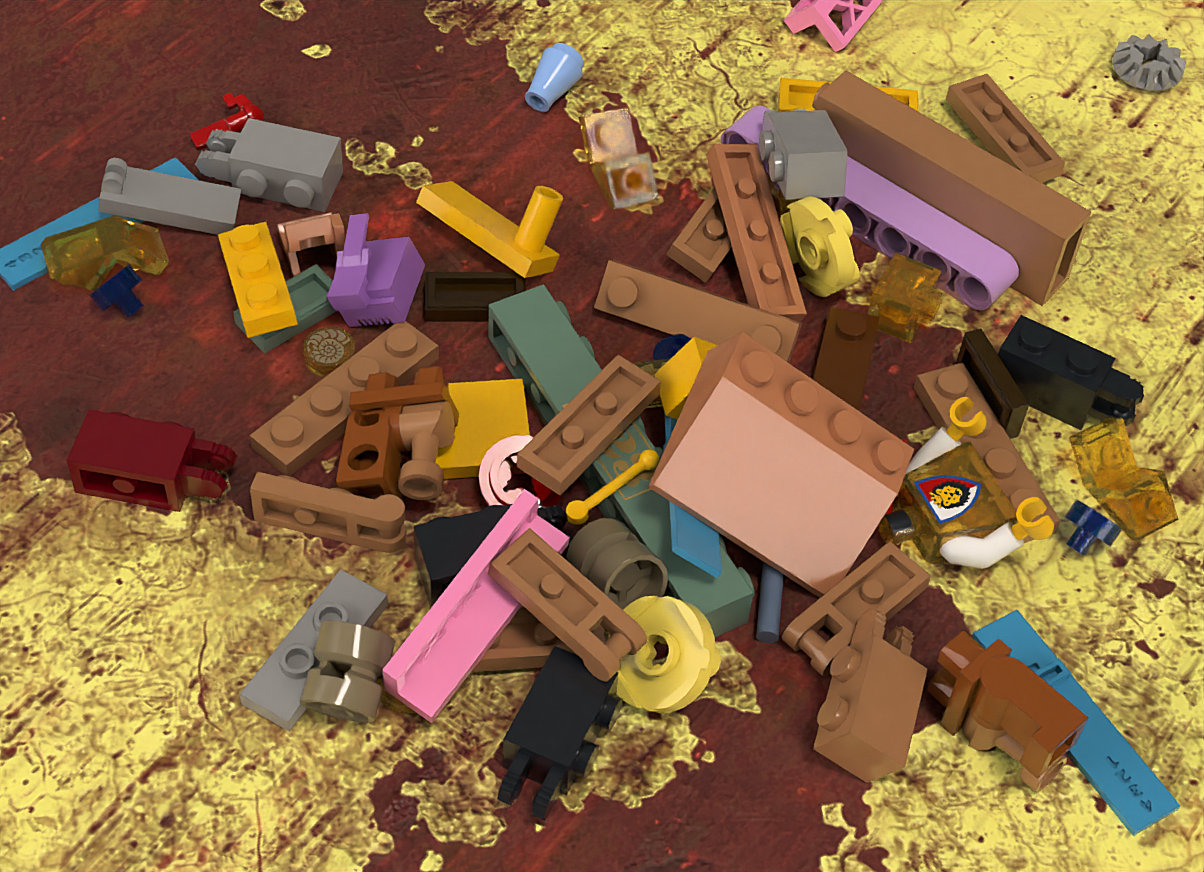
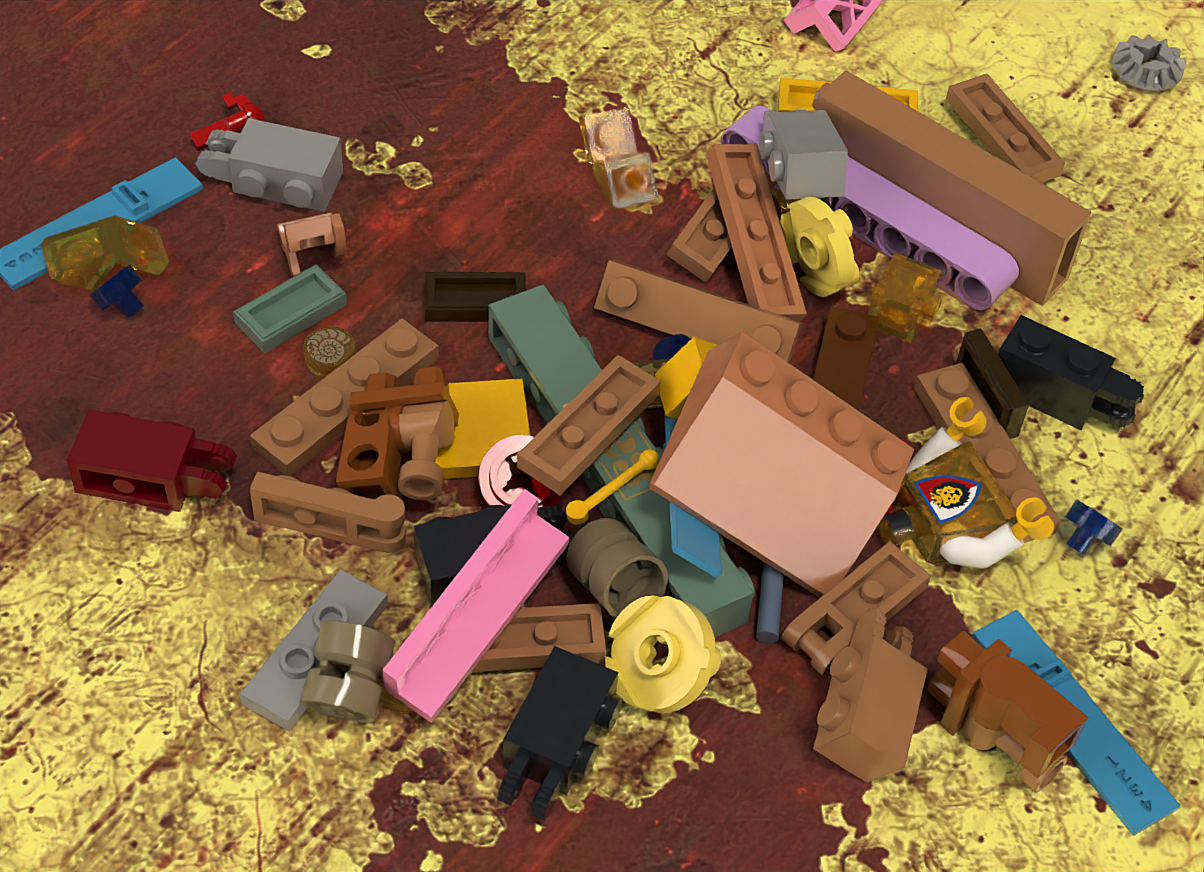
(168, 199): light grey hinge -> none
(257, 279): yellow plate -> none
(374, 277): medium lavender piece -> none
(516, 246): yellow piece -> none
(556, 73): light blue cone -> none
(567, 603): medium nougat plate -> none
(1131, 495): clear yellow slope -> none

